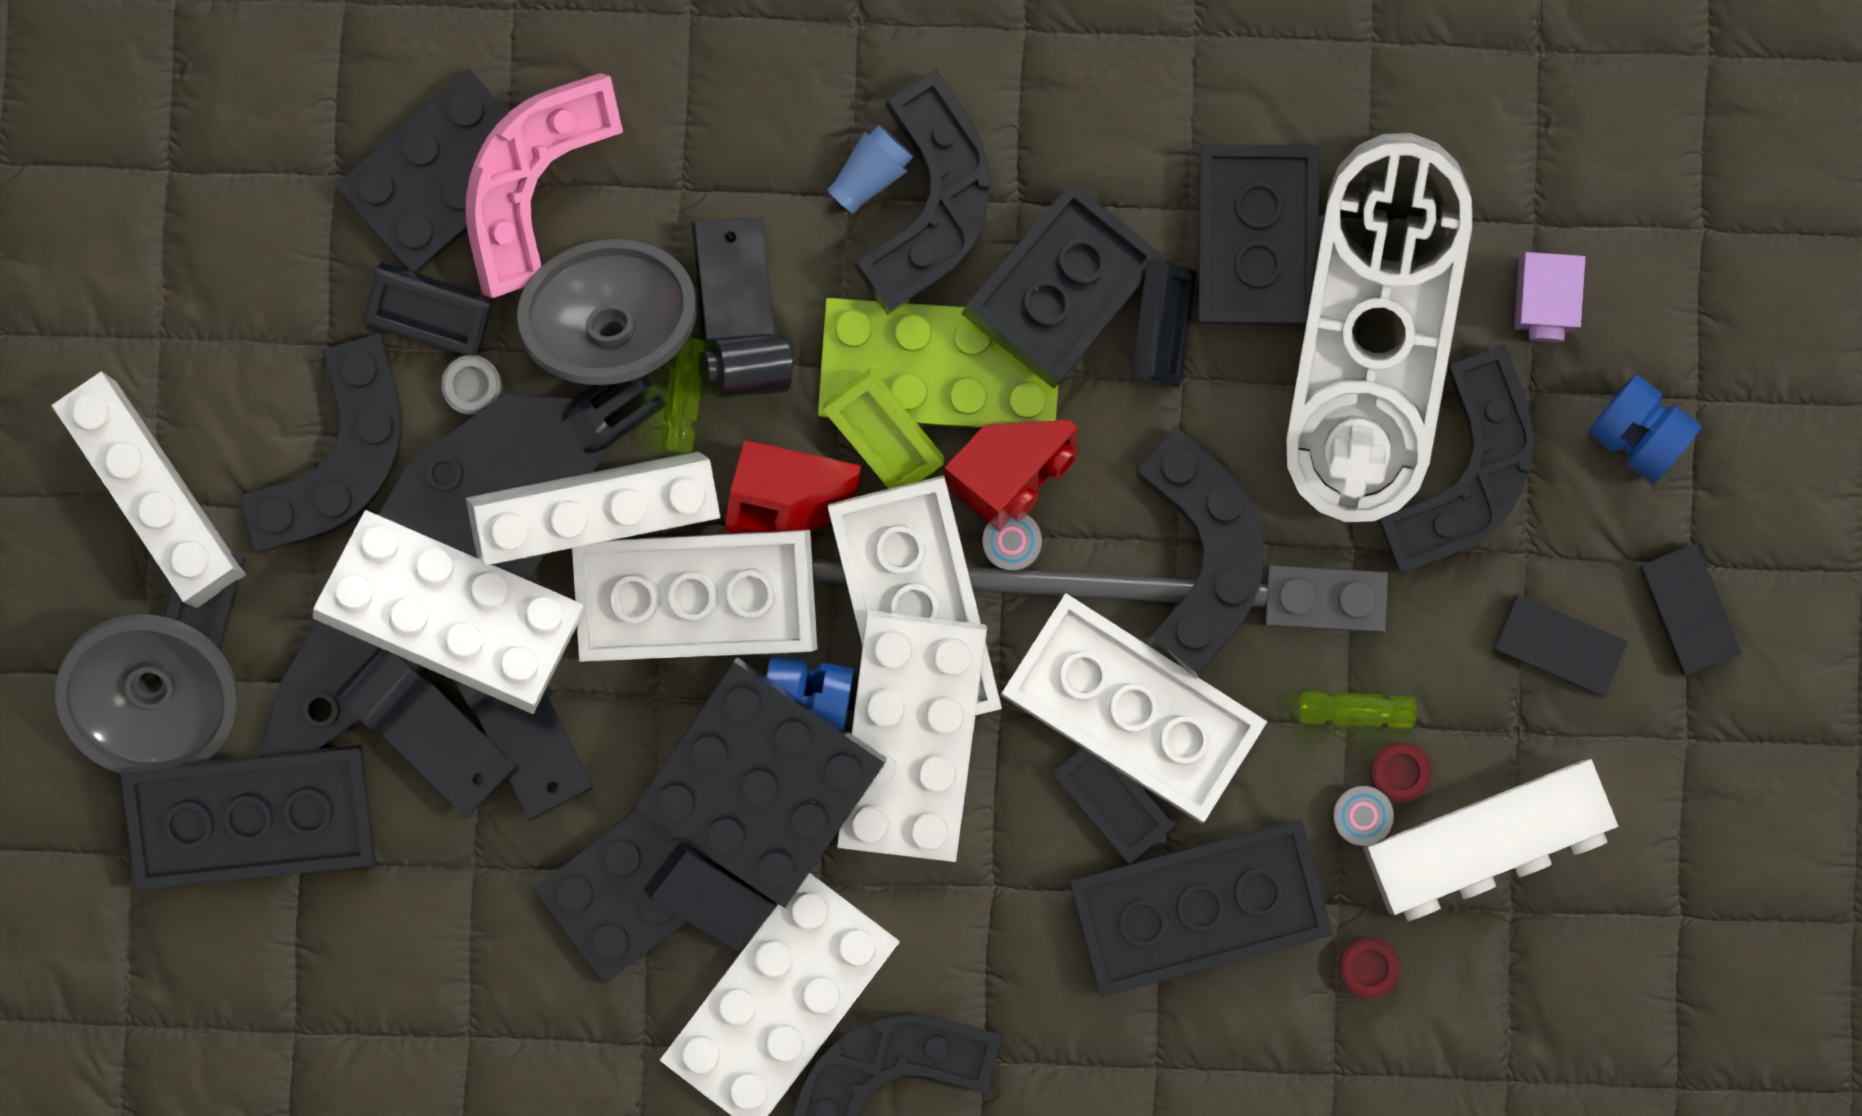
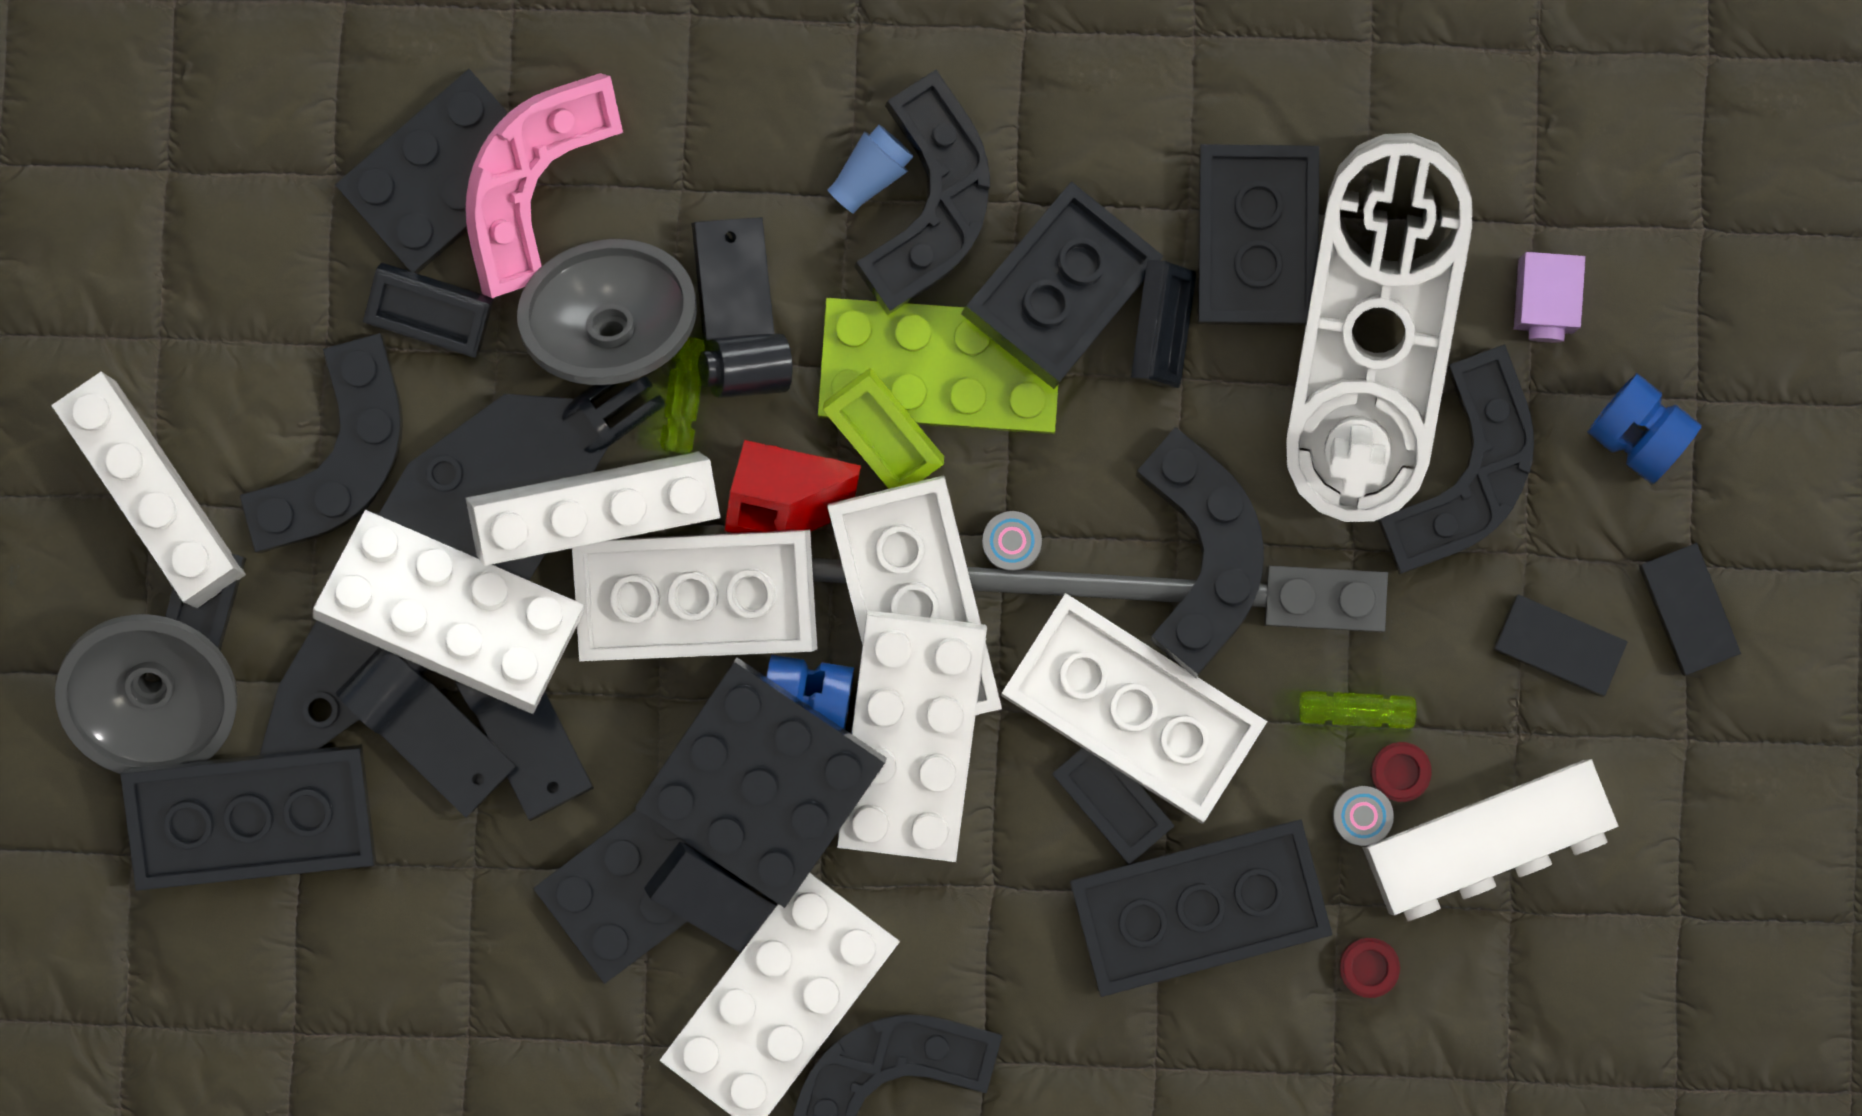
(471, 384): light grey tile -> none
(1008, 464): red slope -> none

